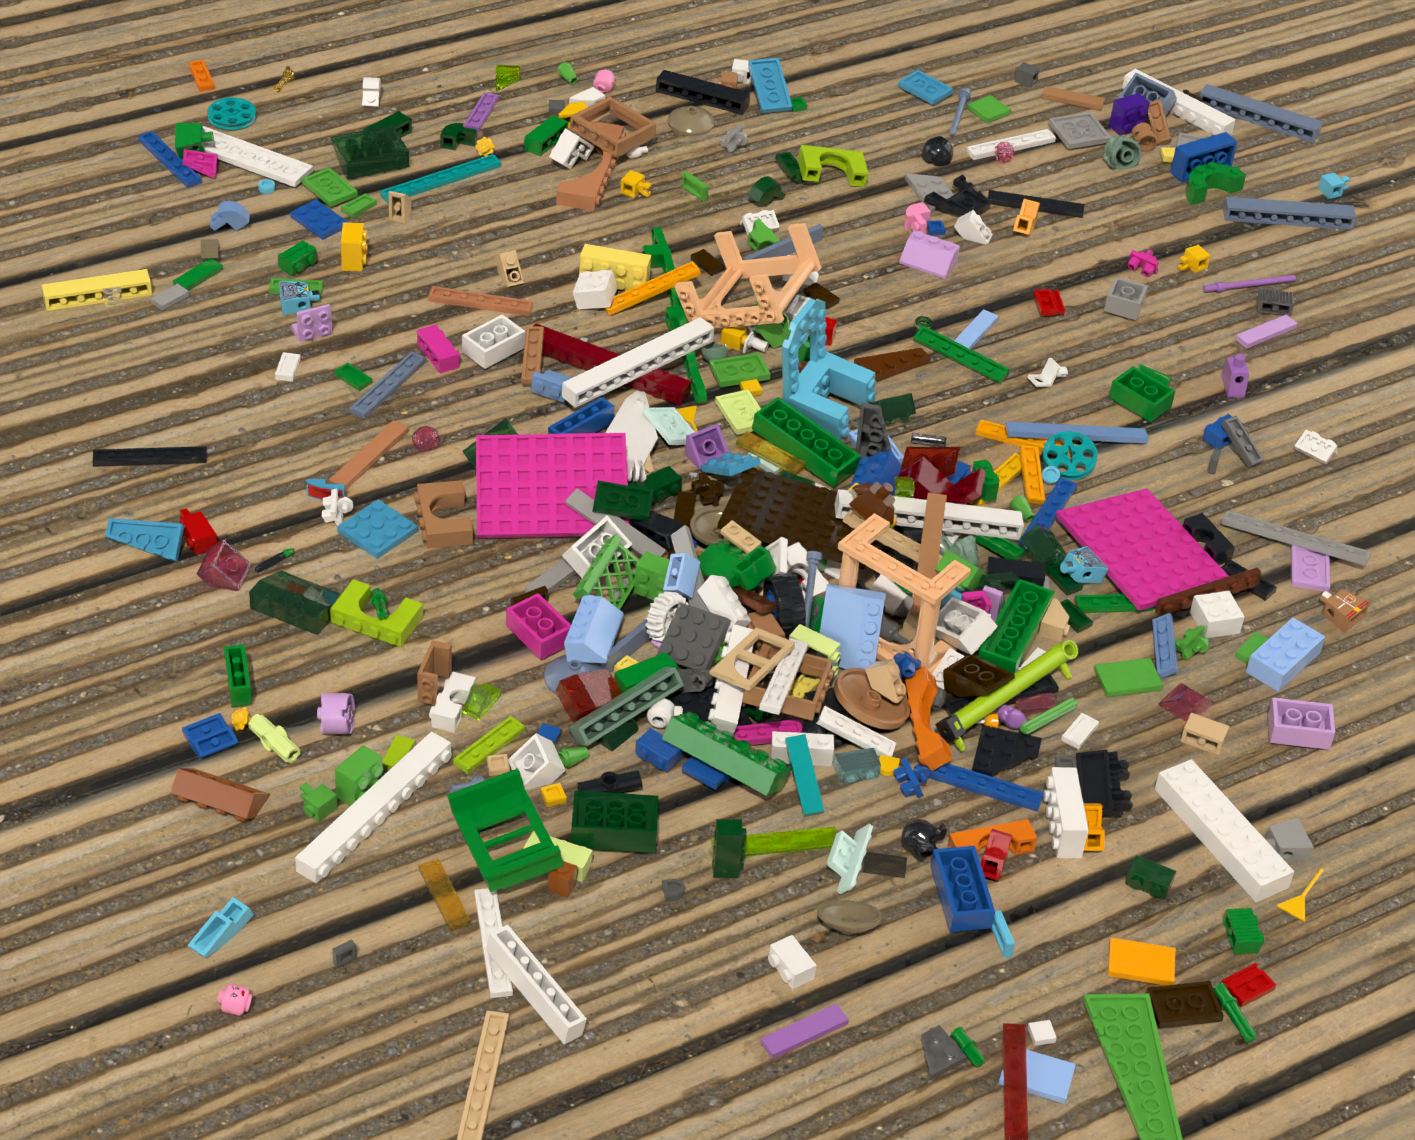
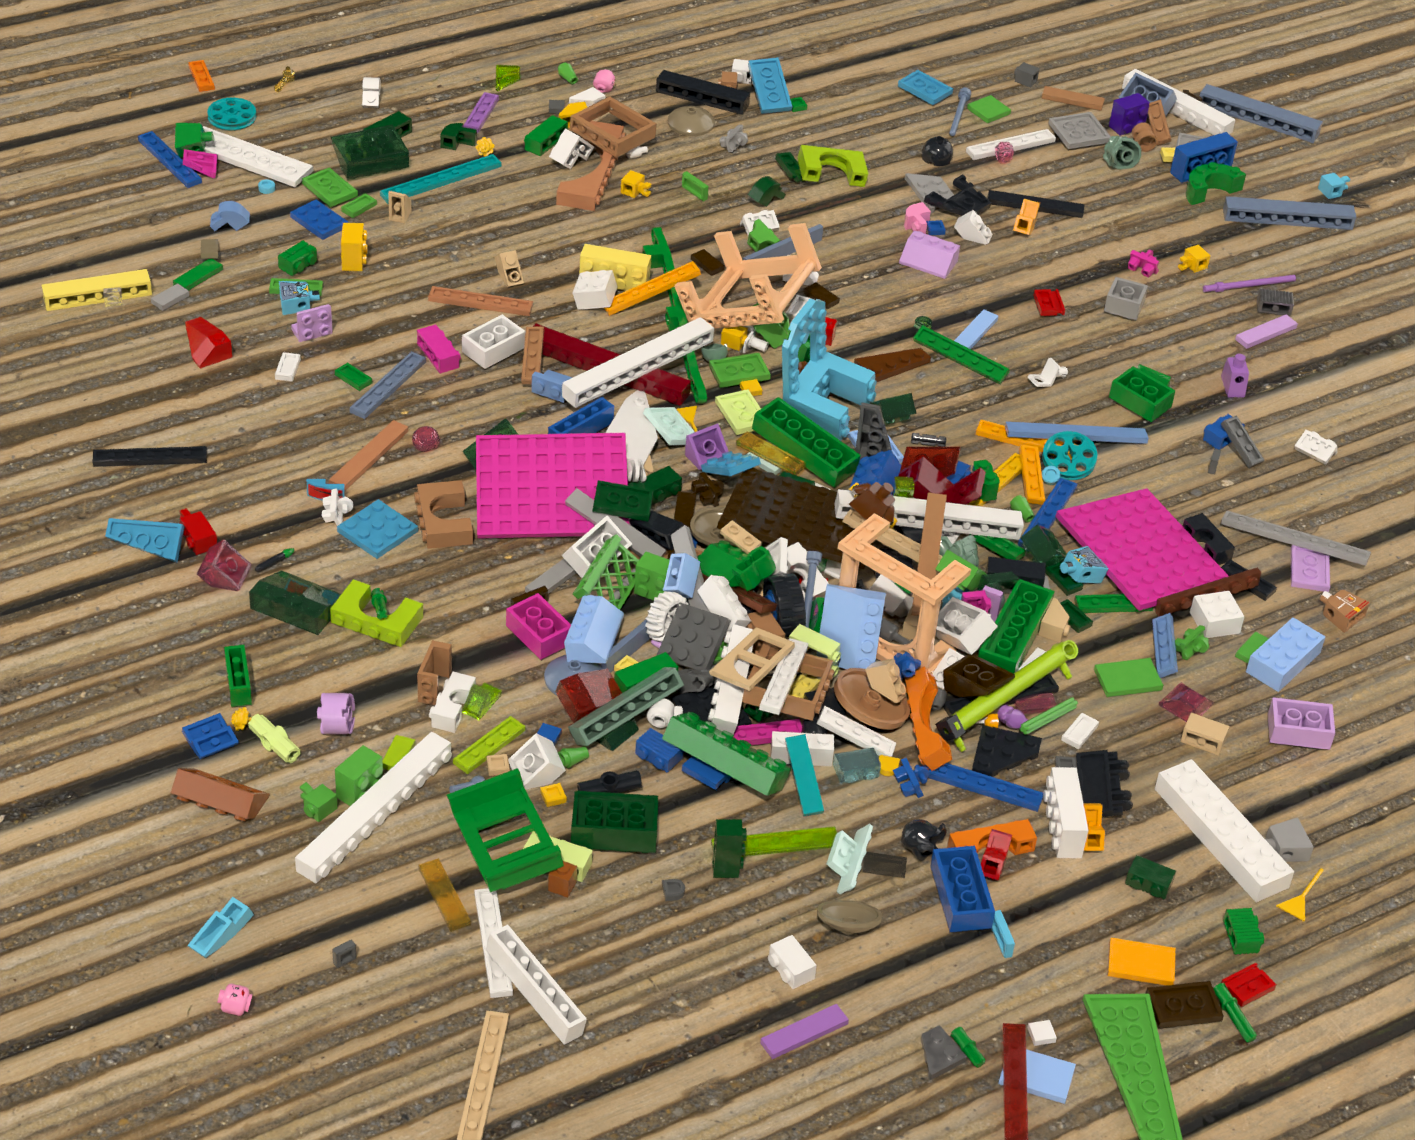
(207, 342): none -> red wedge

